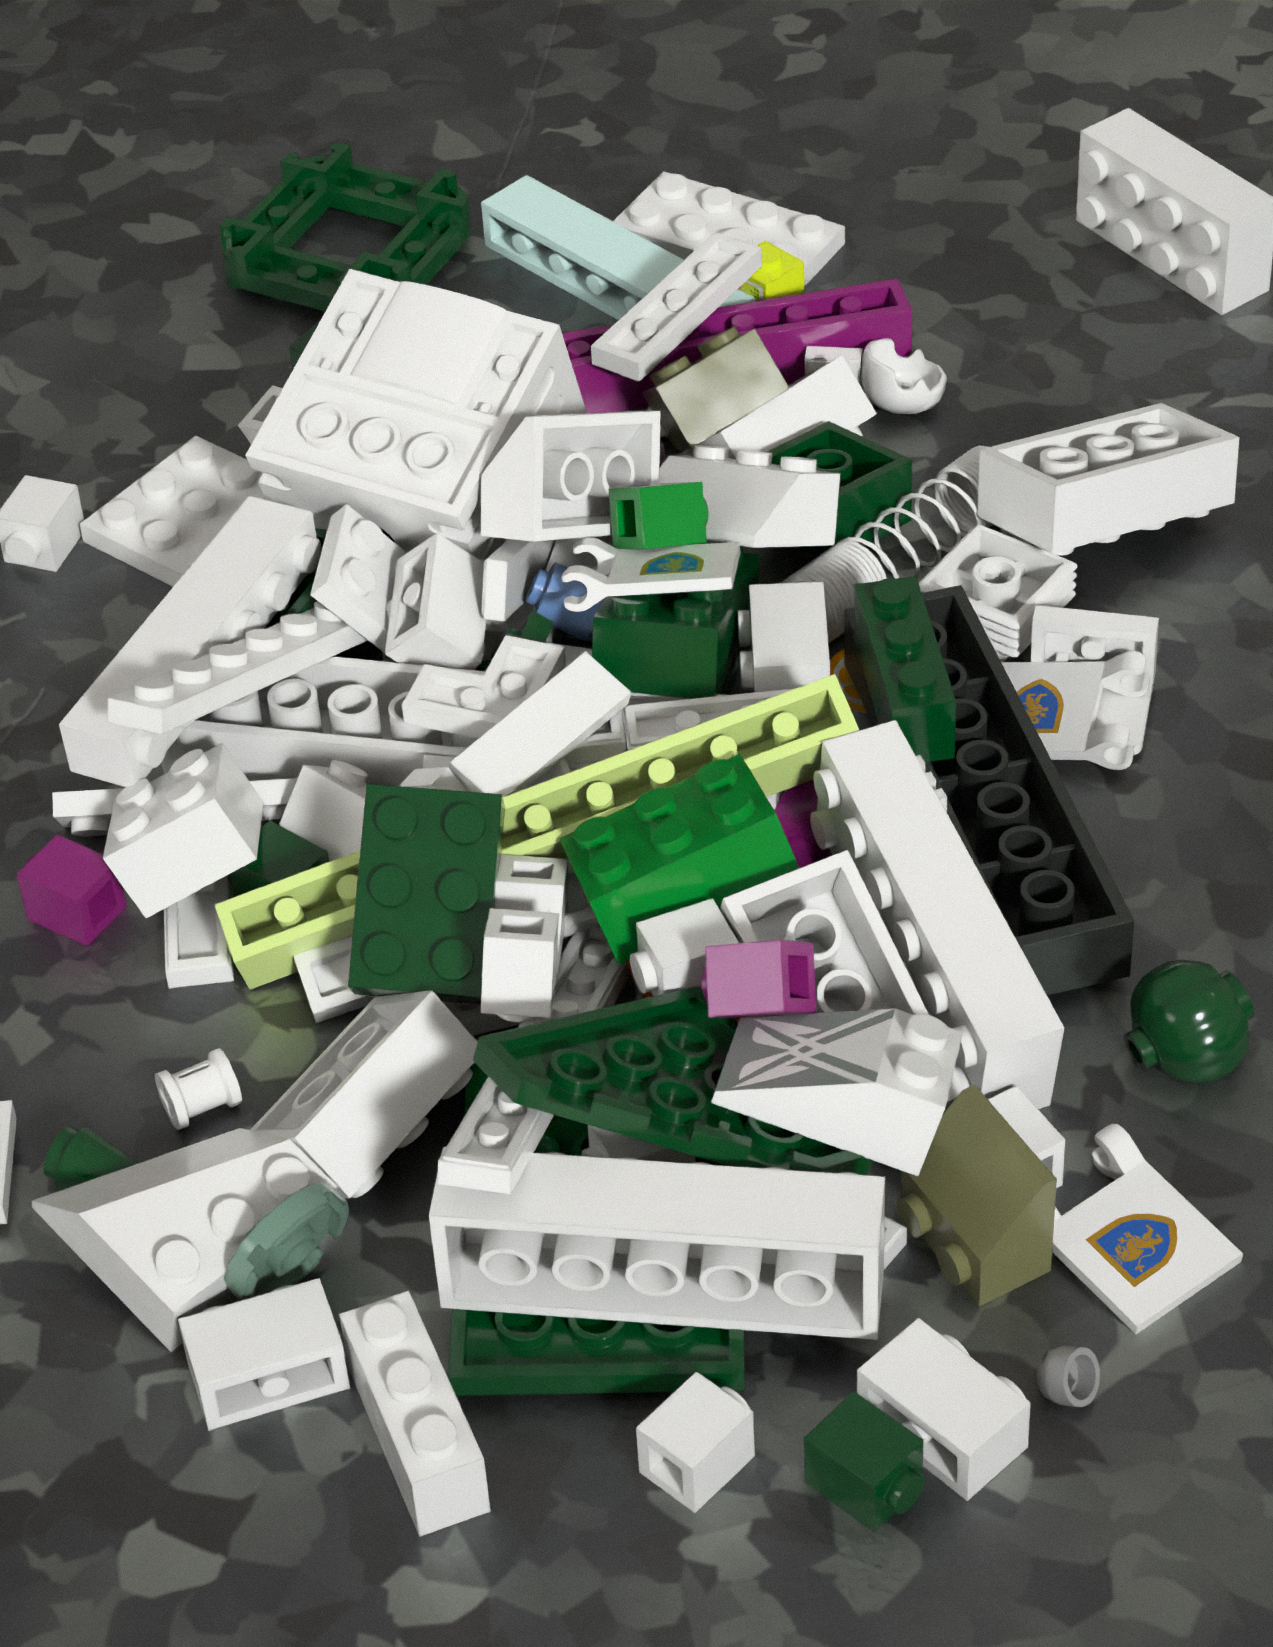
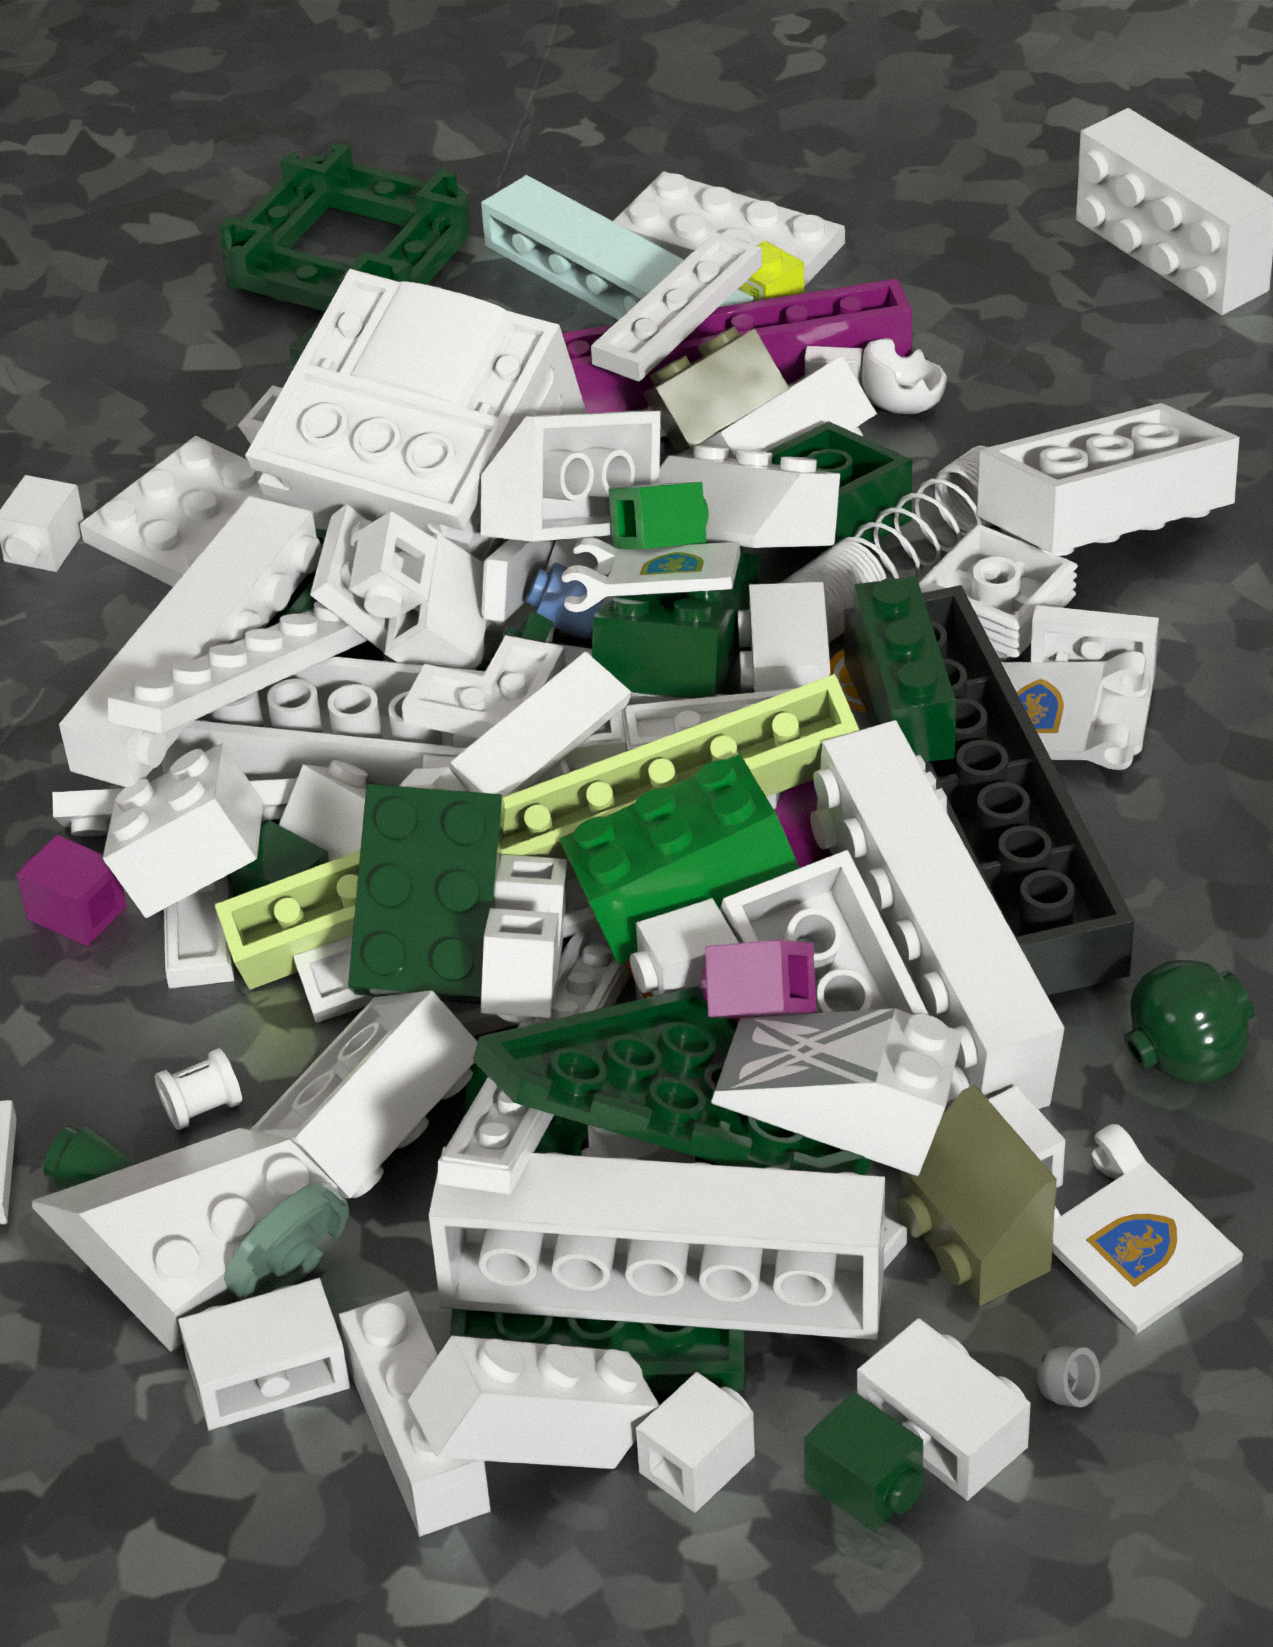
(387, 579): none -> white brick
(531, 1403): none -> white brick

